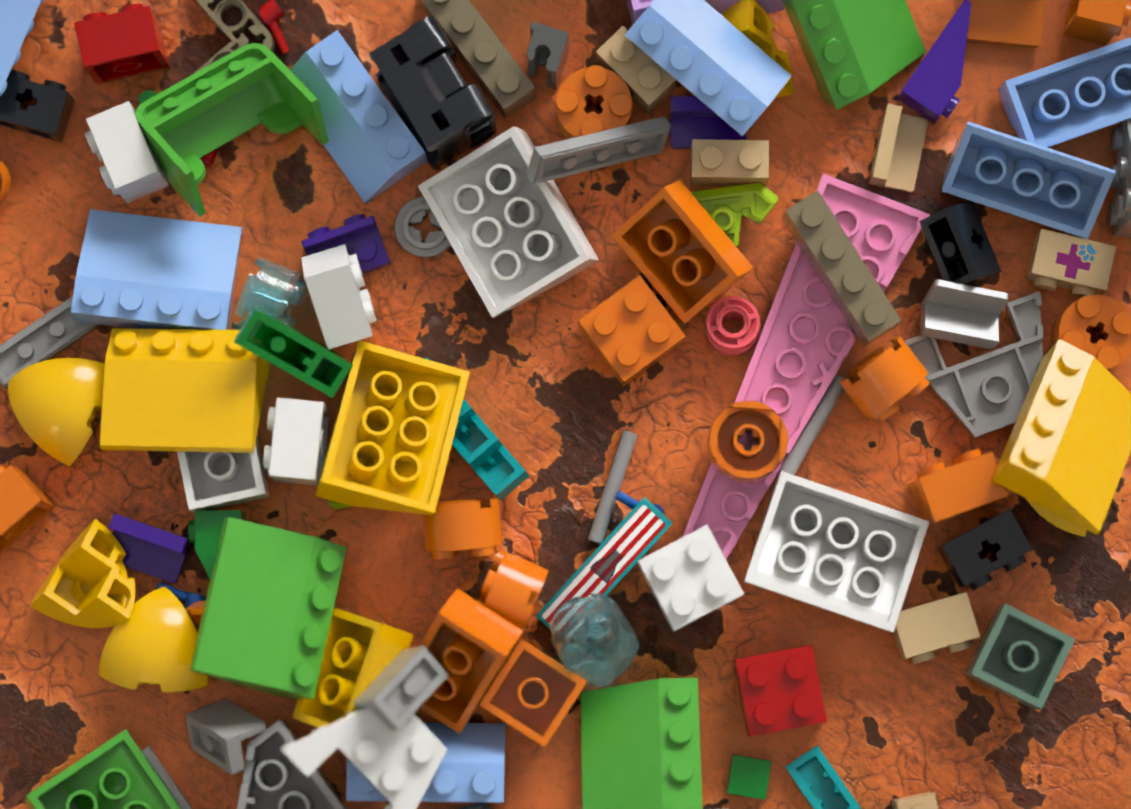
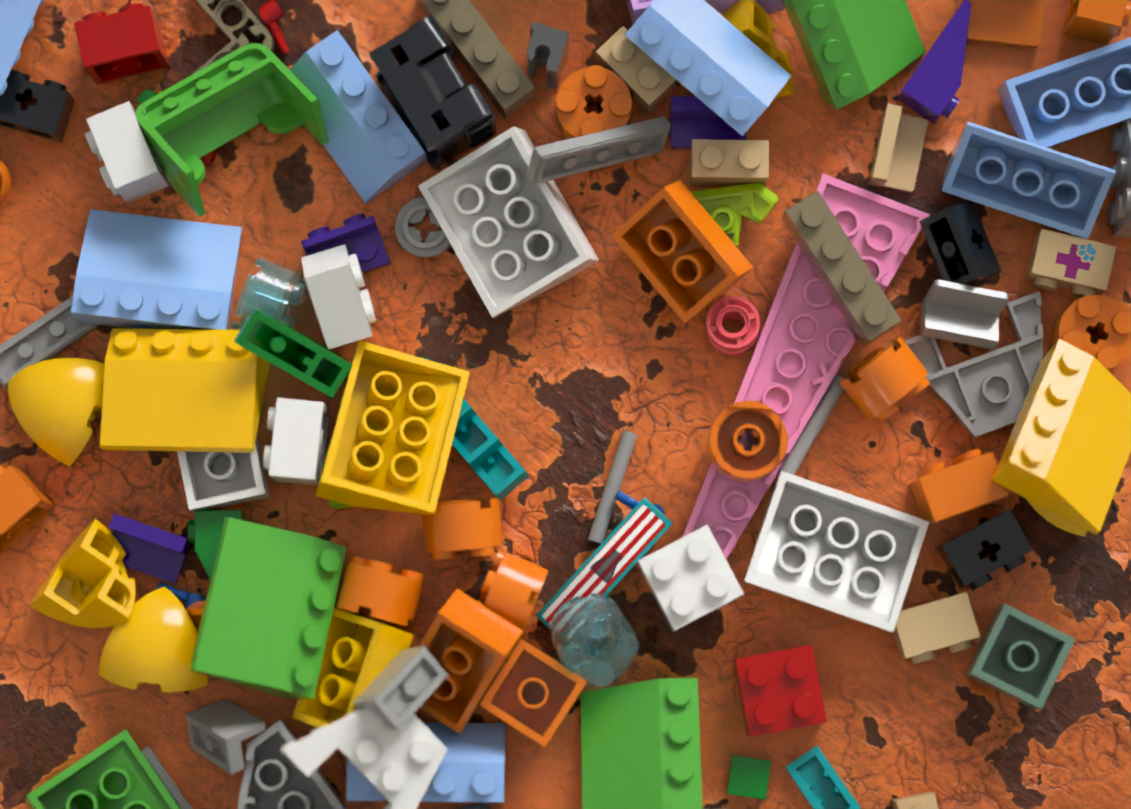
(380, 591): none -> orange brick
(631, 331): orange brick -> none

